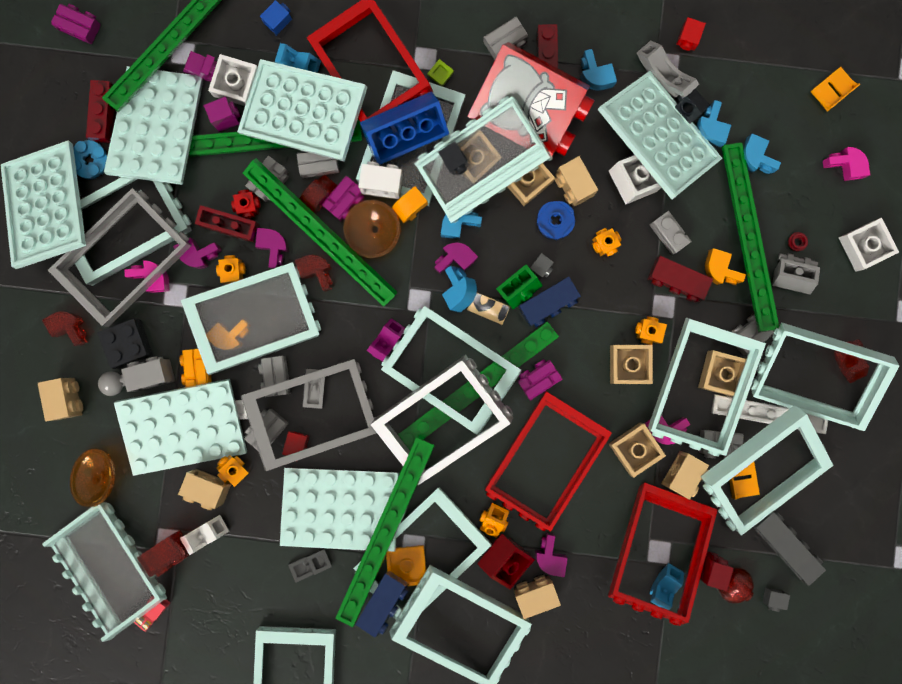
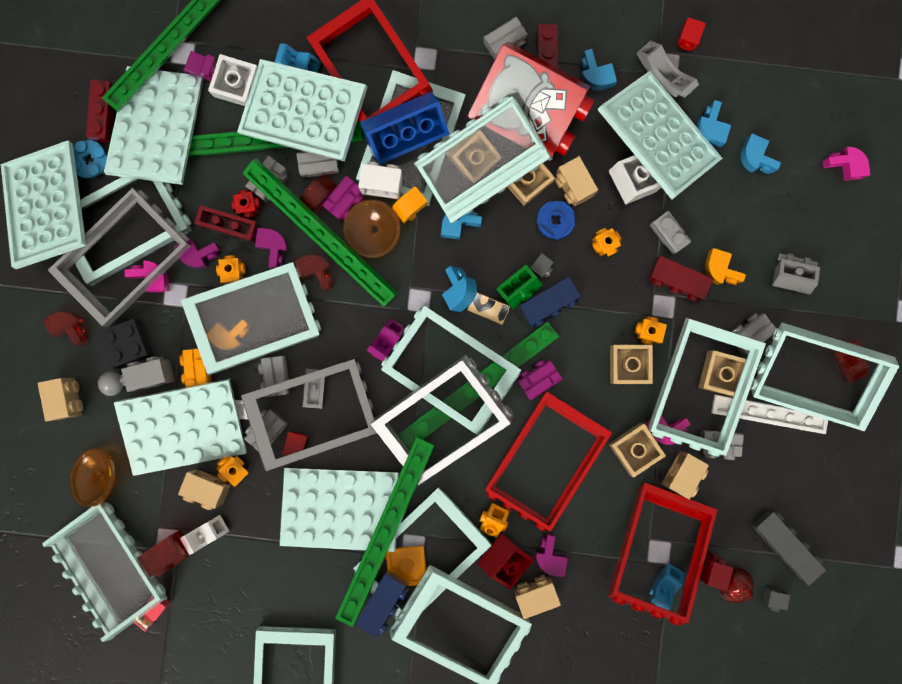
(75, 23): magenta brick -> none
(222, 114): magenta brick -> none
(276, 17): blue brick -> none
(309, 565): dark grey slope -> none
(440, 73): lime plate -> none
(454, 159): black brick -> none
(456, 252): magenta brick -> none
(698, 106): black brick -> none
(745, 487): light orange piece -> none
(750, 237): green plate -> none
(752, 450): light aqua window -> none
(803, 241): dark red plate -> none
(841, 82): light orange piece -> none
(868, 245): white brick -> none

